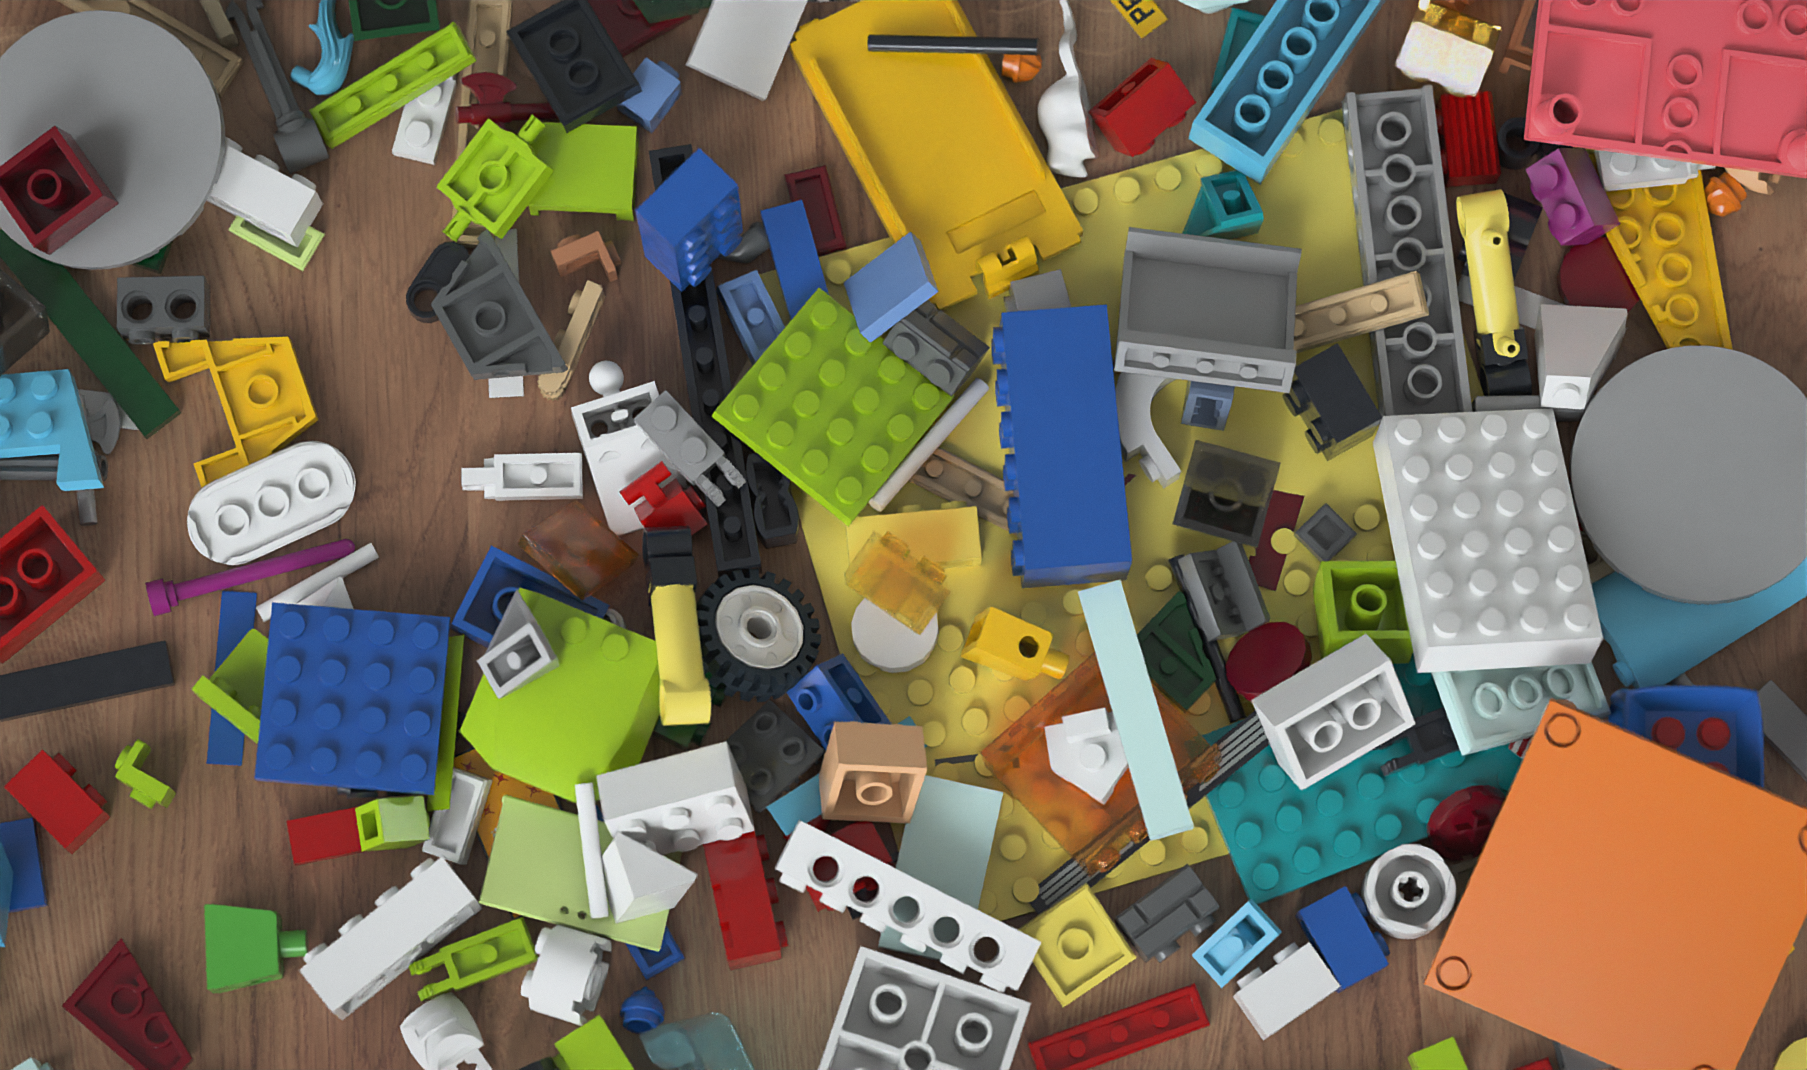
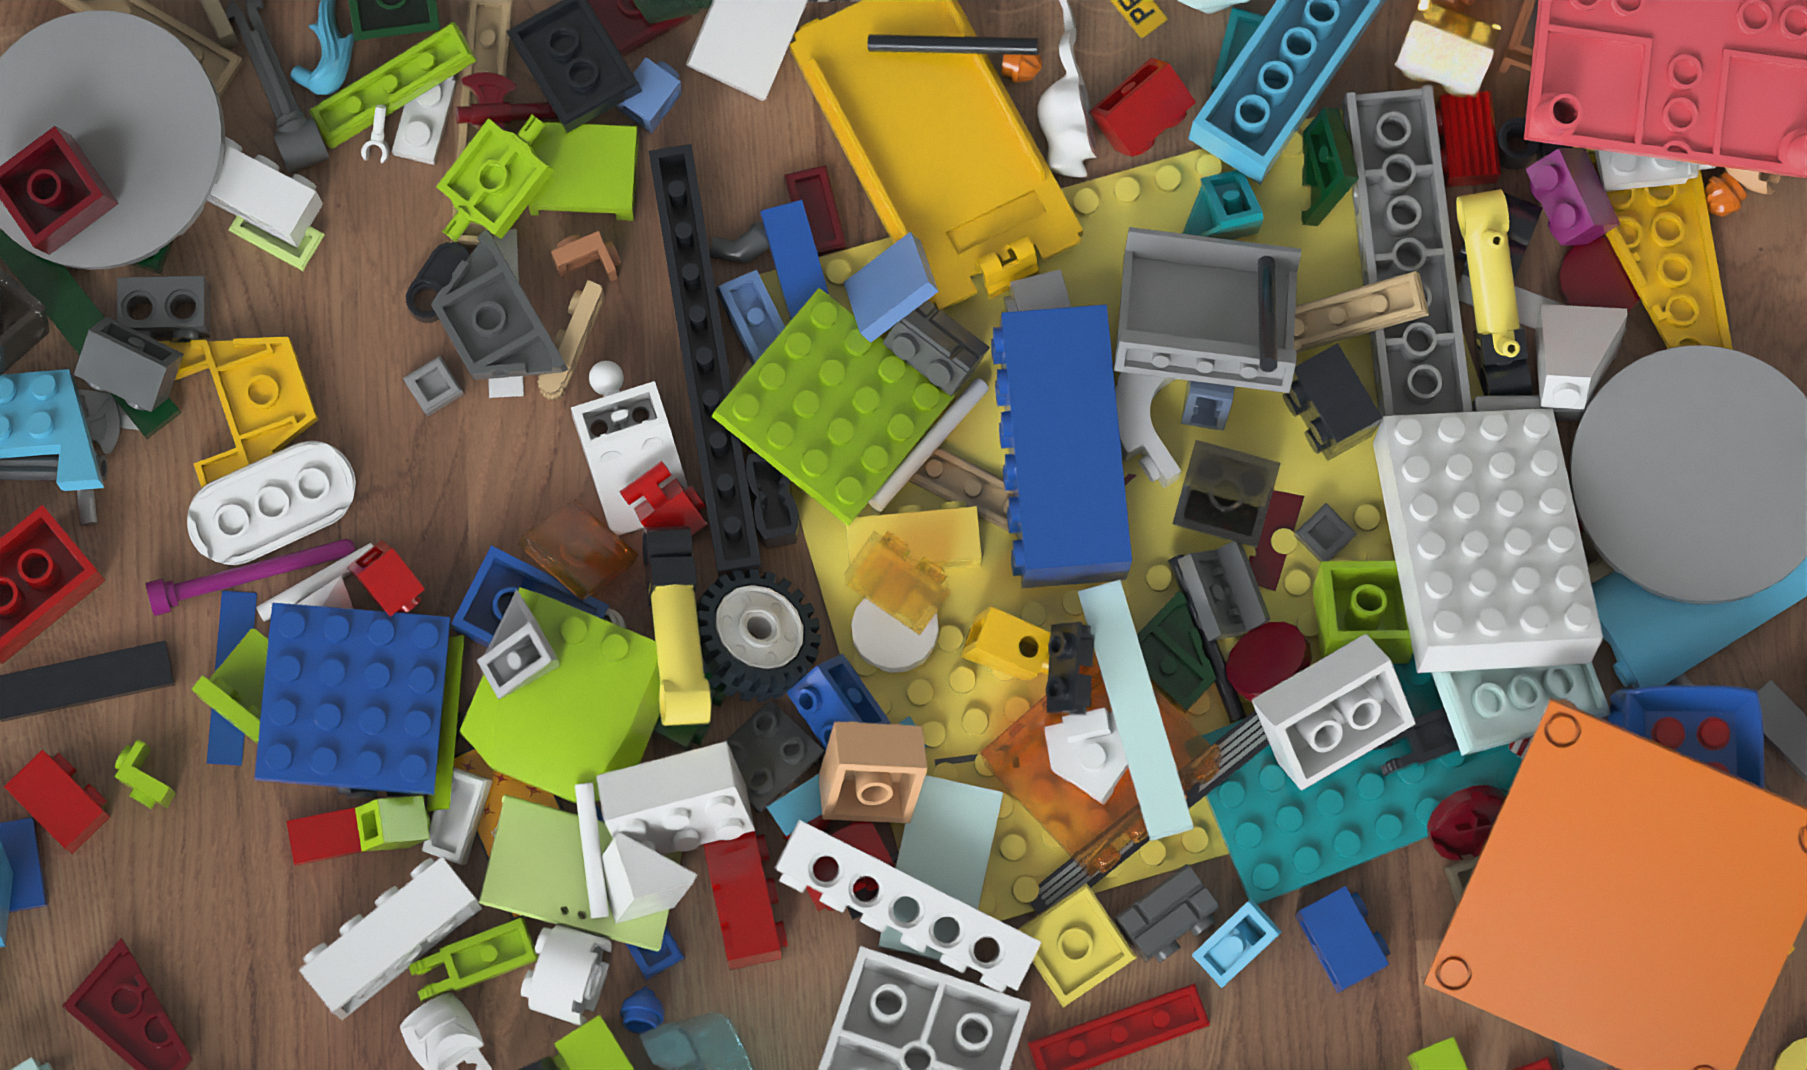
(128, 364): none -> dark grey brick
(247, 946): bright green torso -> none
(377, 136): none -> white hand
(387, 579): none -> red brick
(433, 386): none -> light grey tile
(527, 477): white hinge -> none
(686, 445): light grey hinge -> none
(691, 221): blue brick -> none
(1069, 648): none -> black hinge
(1267, 314): none -> black bar
(1284, 990): white brick -> none
(1327, 164): none -> dark green wing
(1429, 879): white brick -> none

